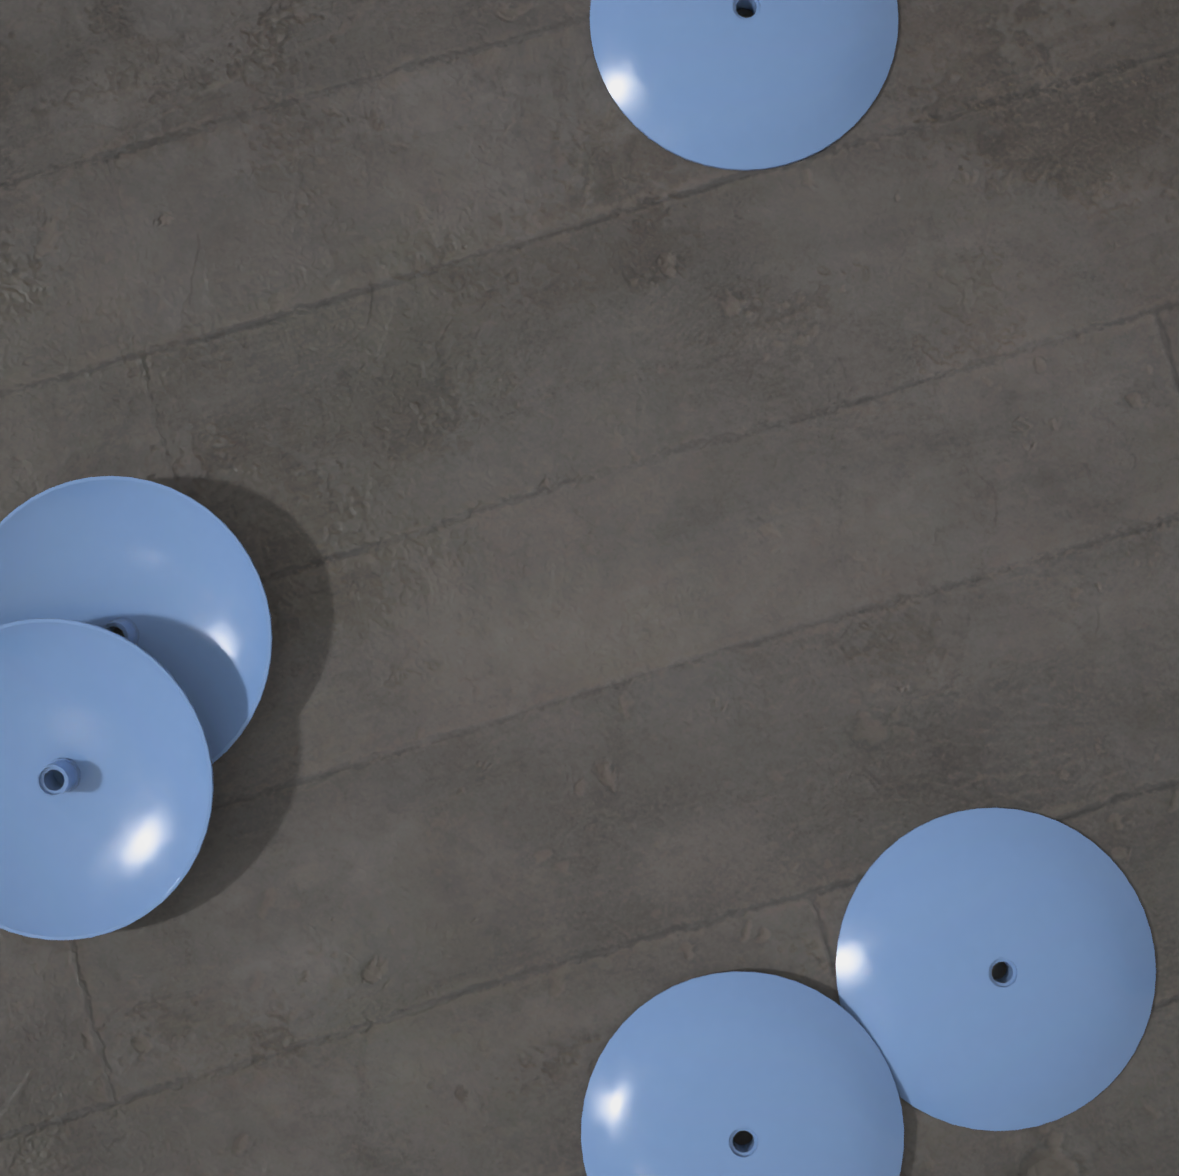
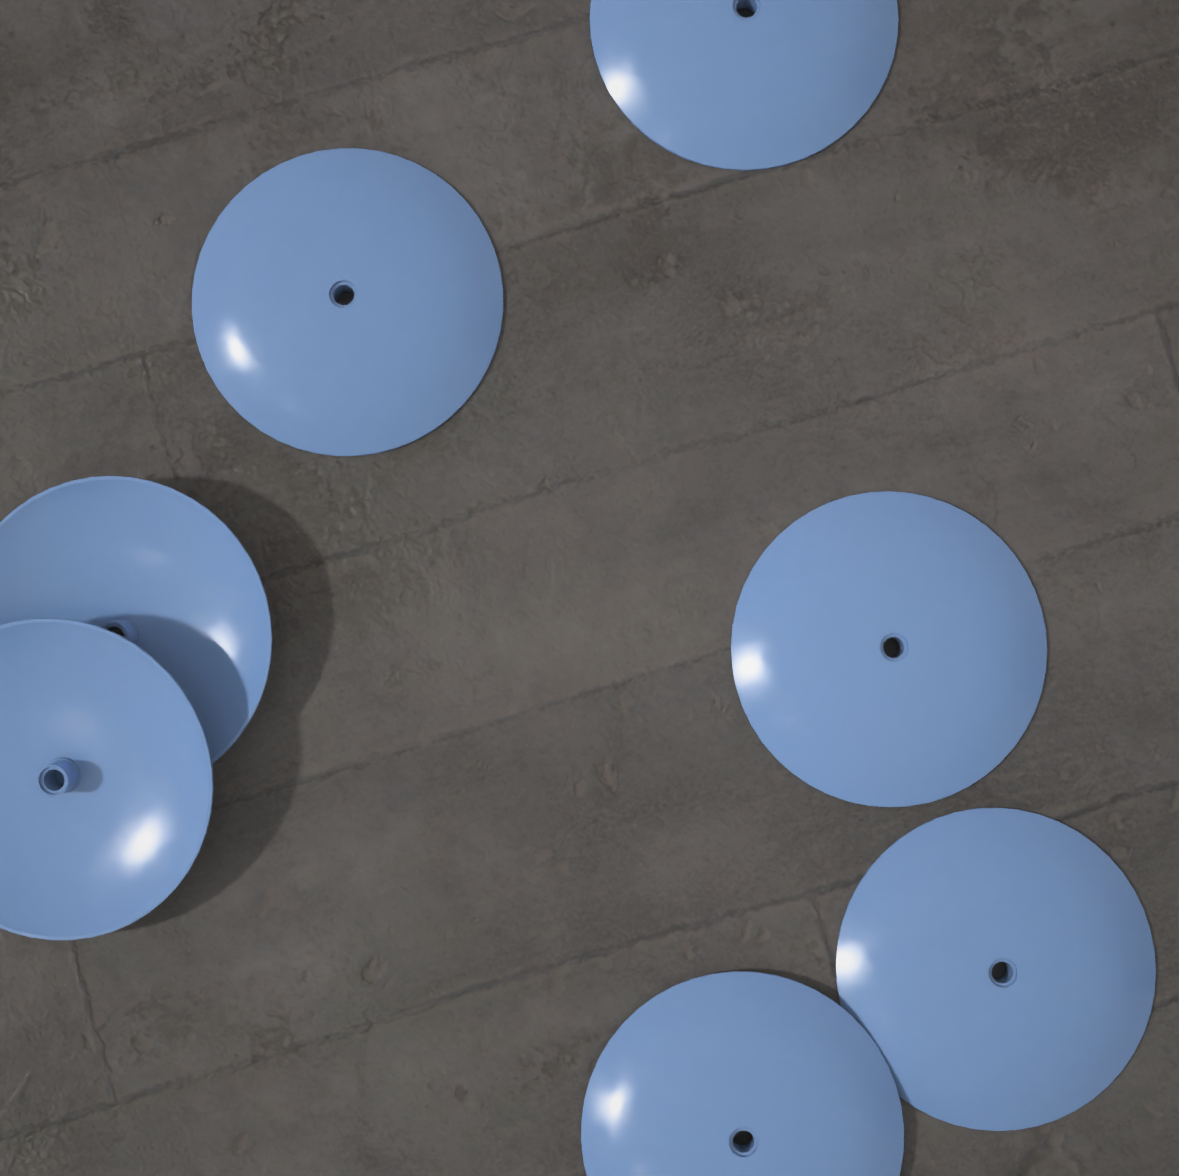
(359, 371): none -> medium blue dish
(816, 662): none -> medium blue dish

